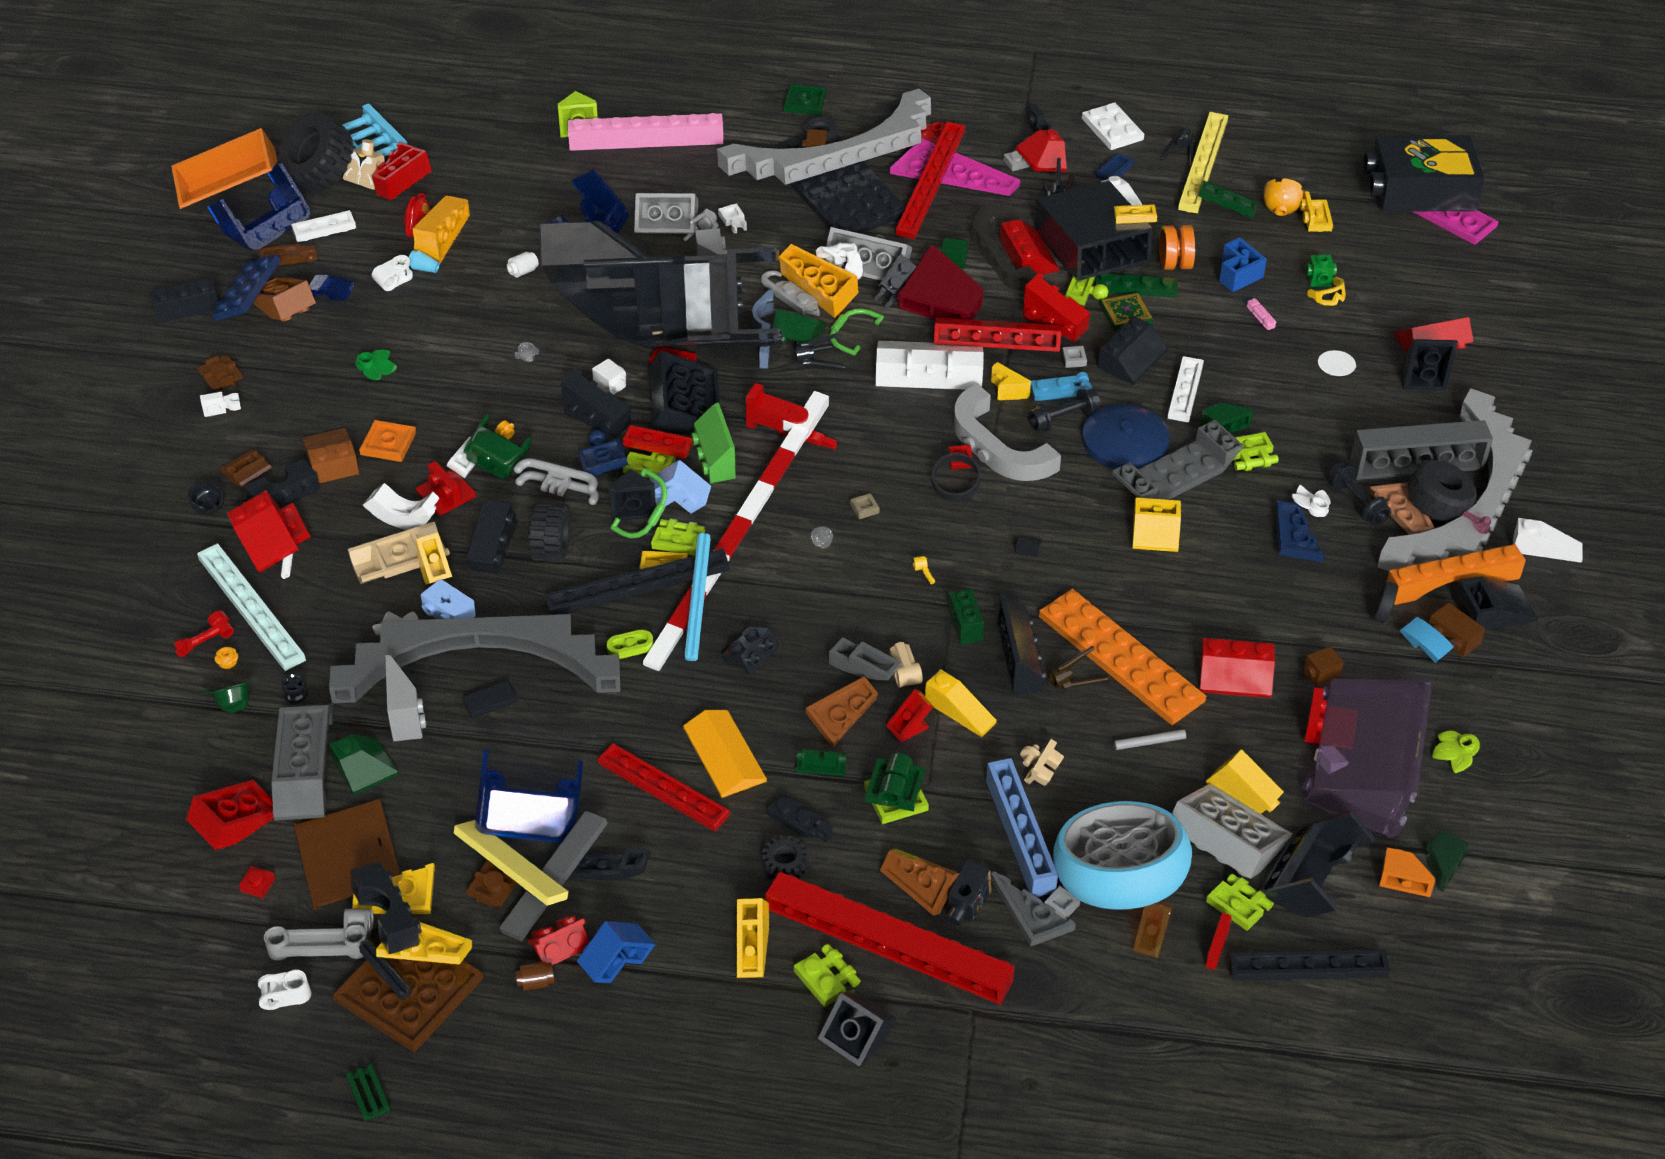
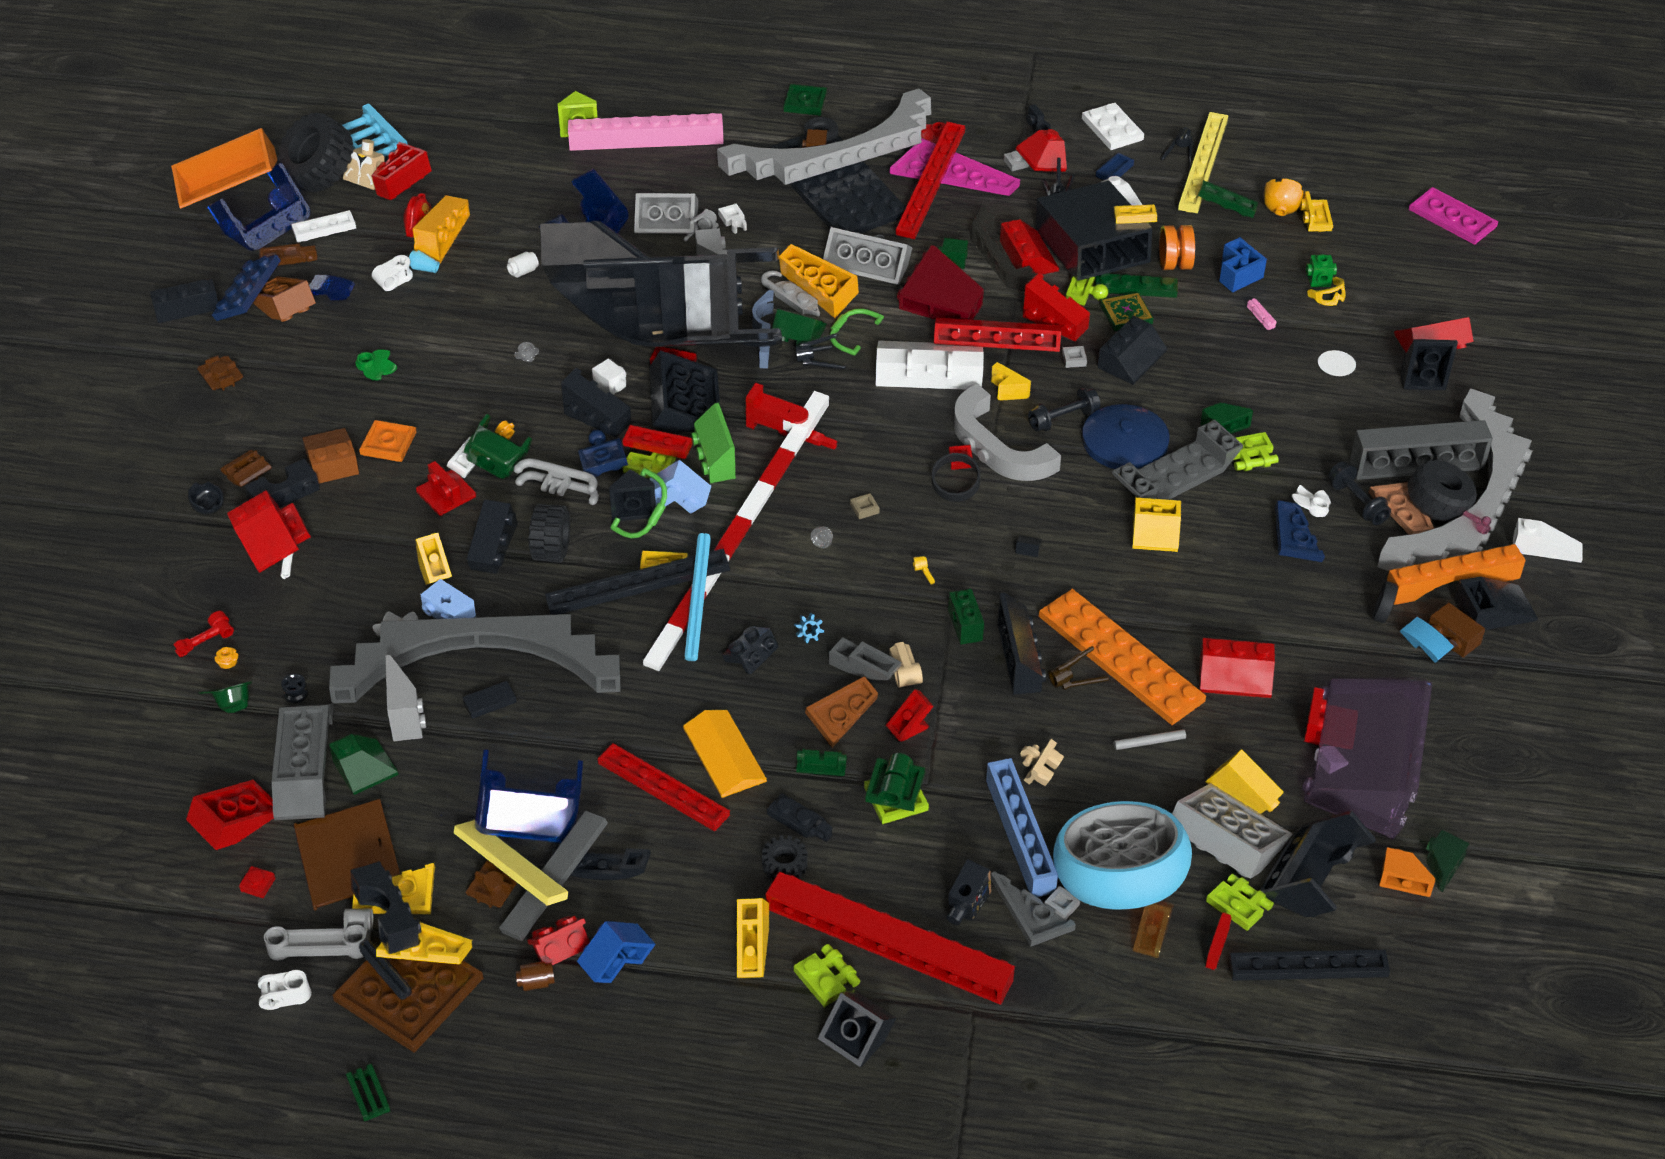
(217, 403): white plate -> none
(251, 607): light aqua plate -> none
(389, 554): tan piece -> none
(399, 511): white arch -> none
(630, 643): lime plate -> none
(677, 536): lime plate -> none
(815, 627): none -> dark azure gear
(843, 256): white head -> none
(895, 279): black hinge -> none
(920, 879): dark orange wing -> none
(958, 703): yellow slope -> none
(1059, 387): dark azure plate -> none
(1185, 389): white plate -> none
(1323, 666): reddish brown brick -> none
(1424, 173): black brick -> none
(1453, 749): lime plate -> none

